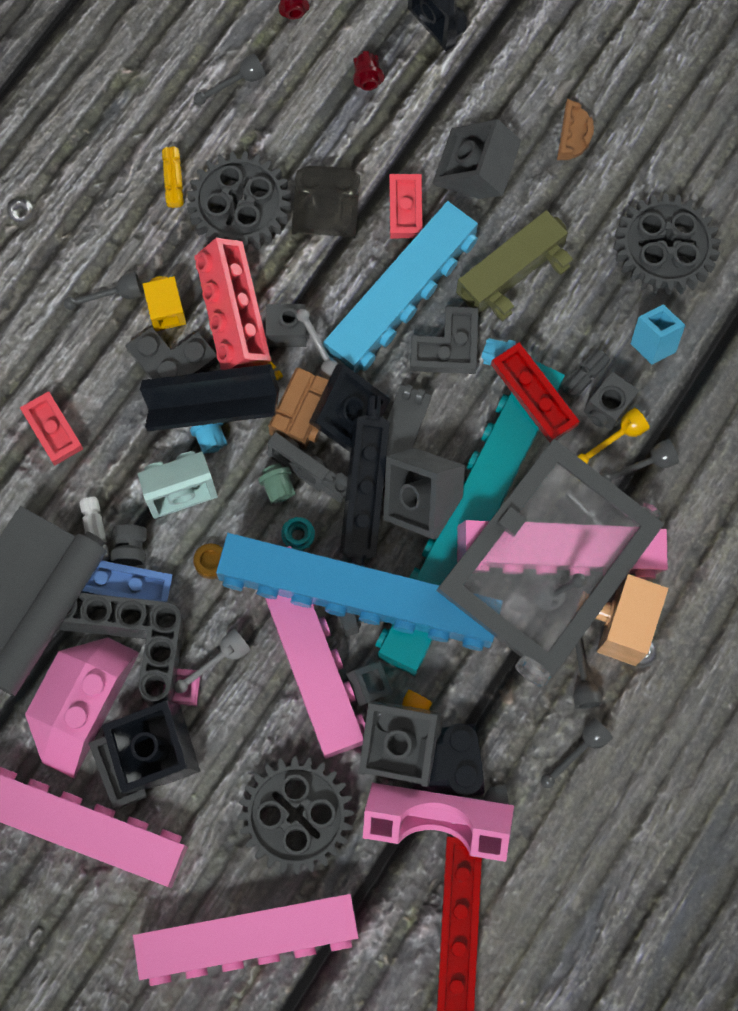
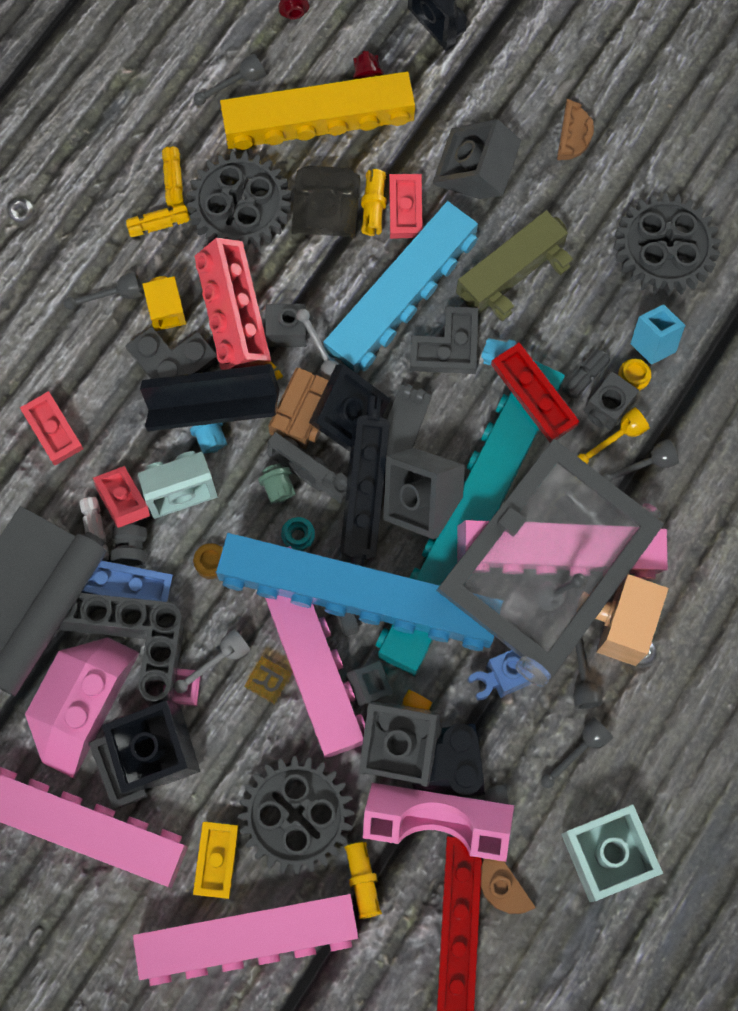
(121, 497): none -> coral plate
(157, 220): none -> yellow axle
(216, 860): none -> yellow plate
(268, 680): none -> clear yellow tile
(318, 110): none -> yellow brick
(363, 880): none -> yellow pin
(373, 202): none -> yellow pin
(501, 676): none -> medium blue brick
(503, 889): none -> medium nougat plate
(611, 853): none -> light aqua brick
(636, 373): none -> yellow plate

